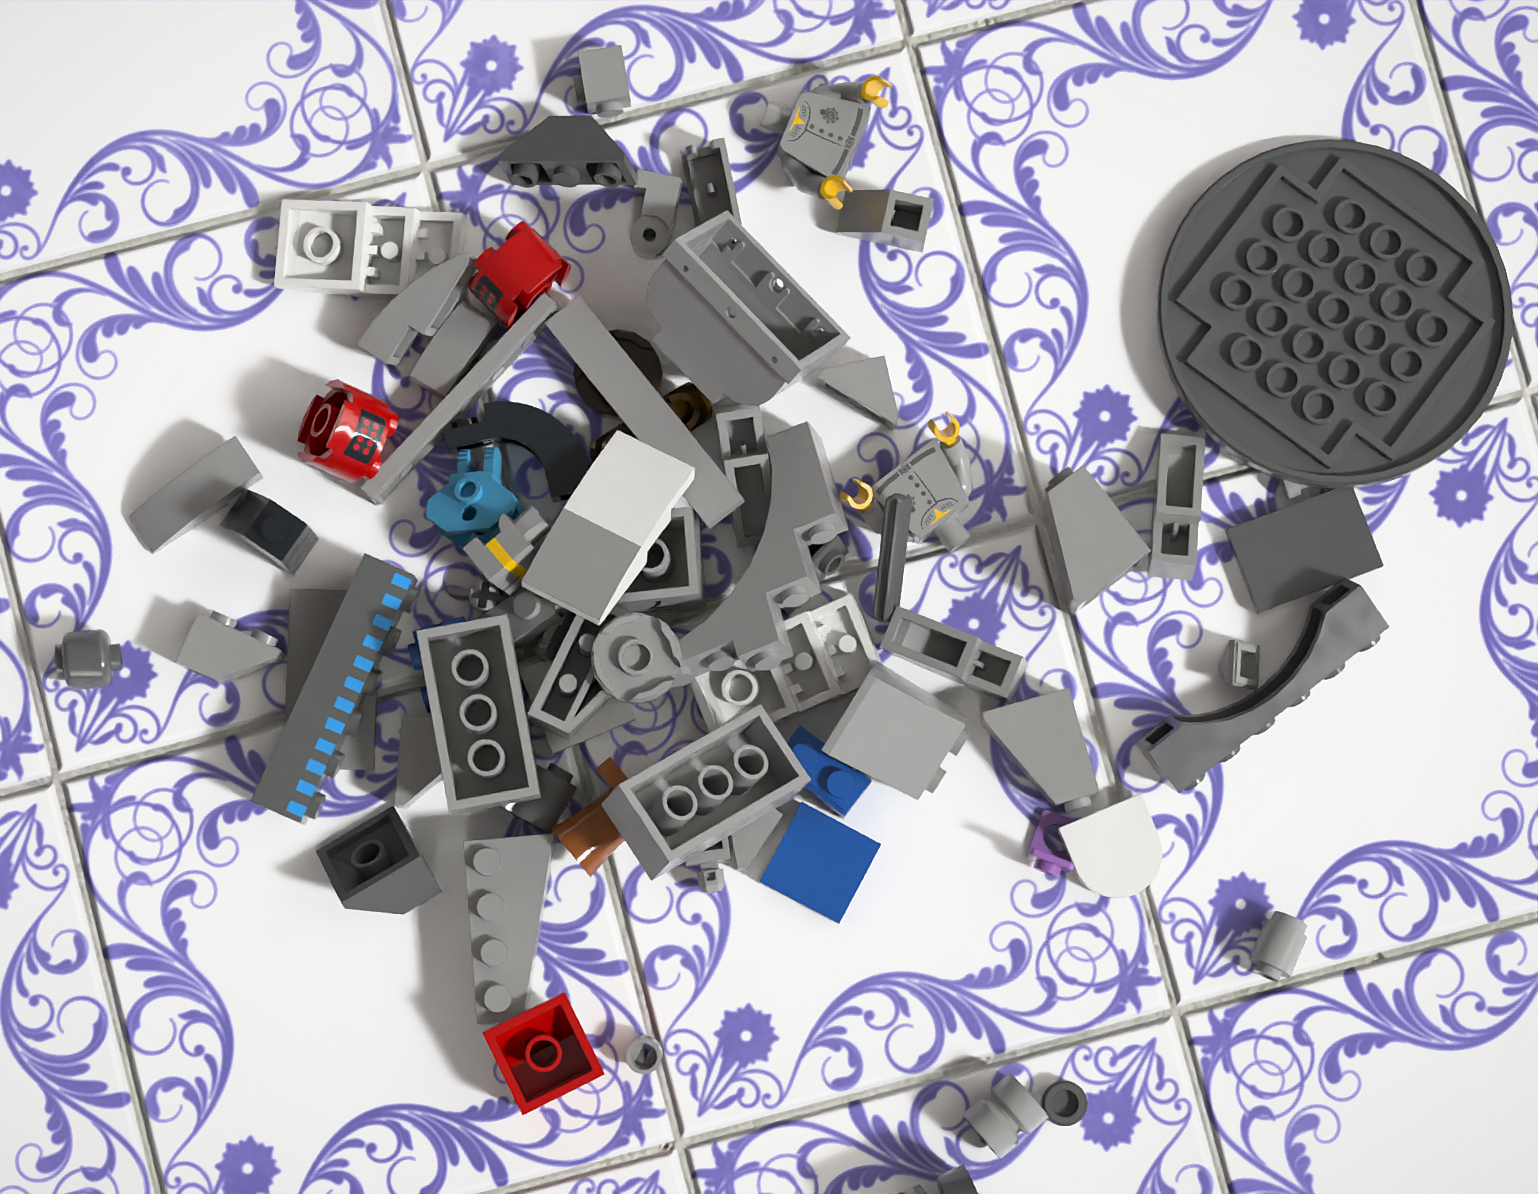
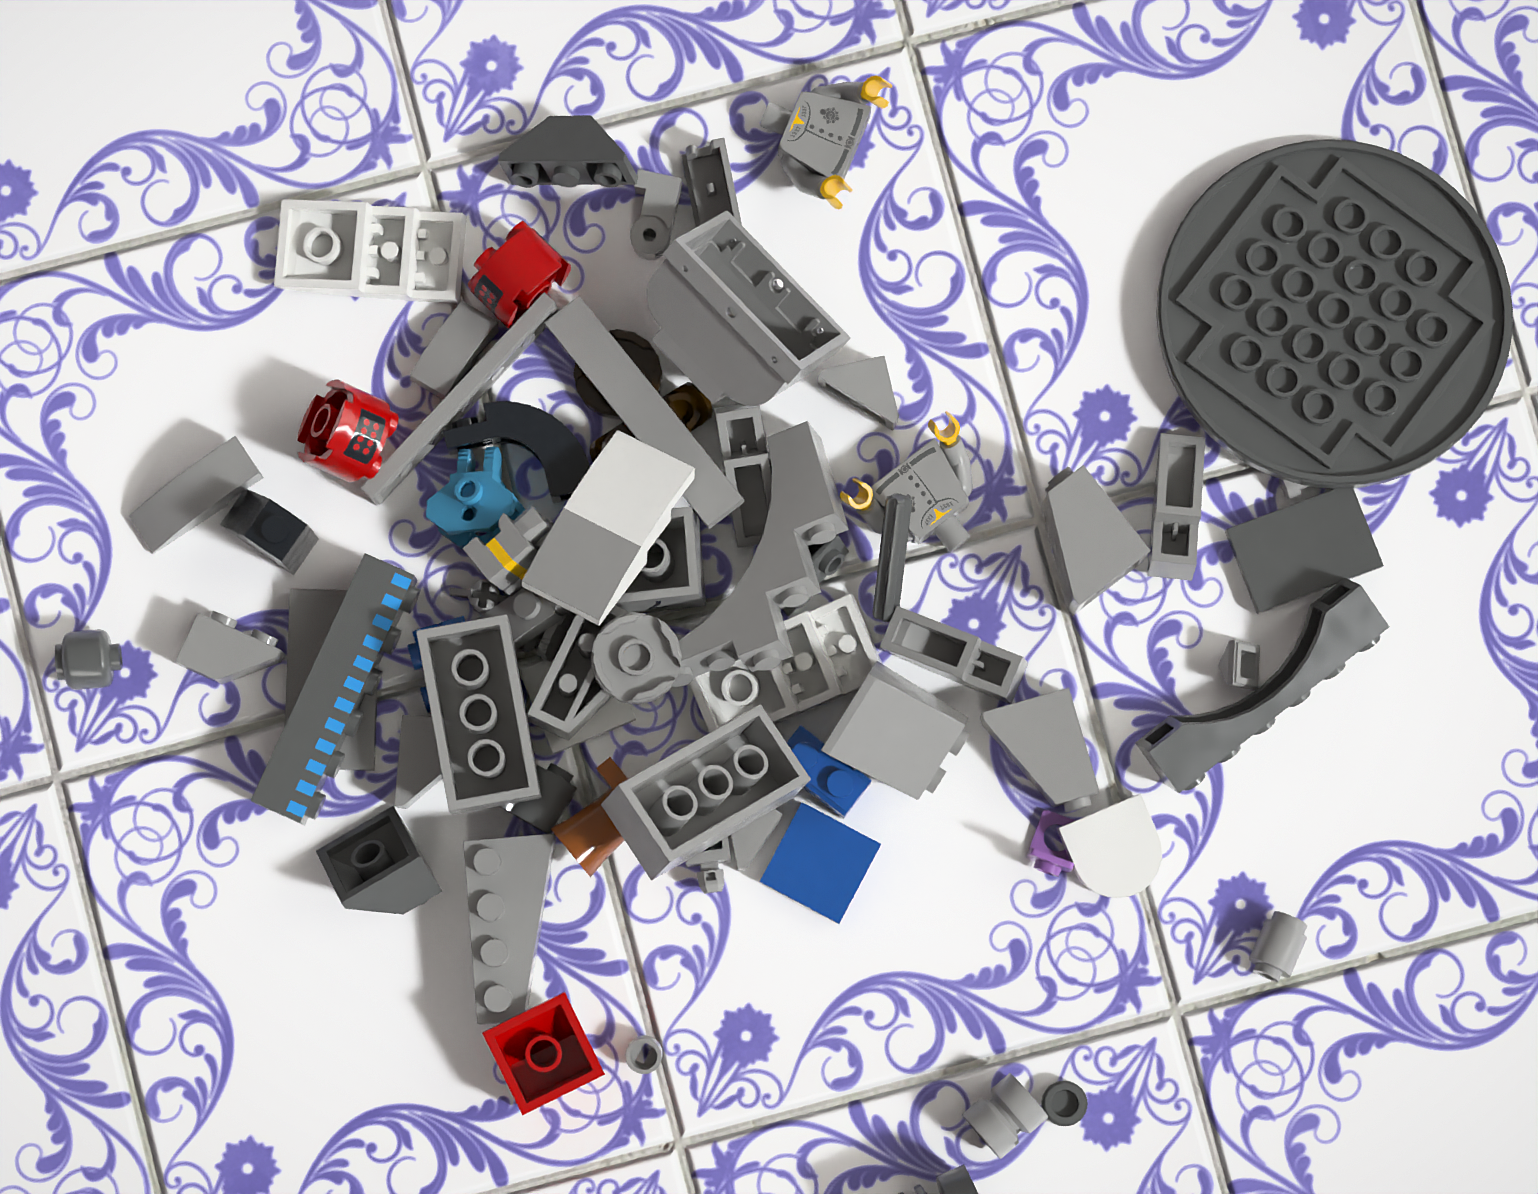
(417, 309): light grey slope -> none
(603, 81): light grey brick -> none
(886, 218): light grey slope -> none

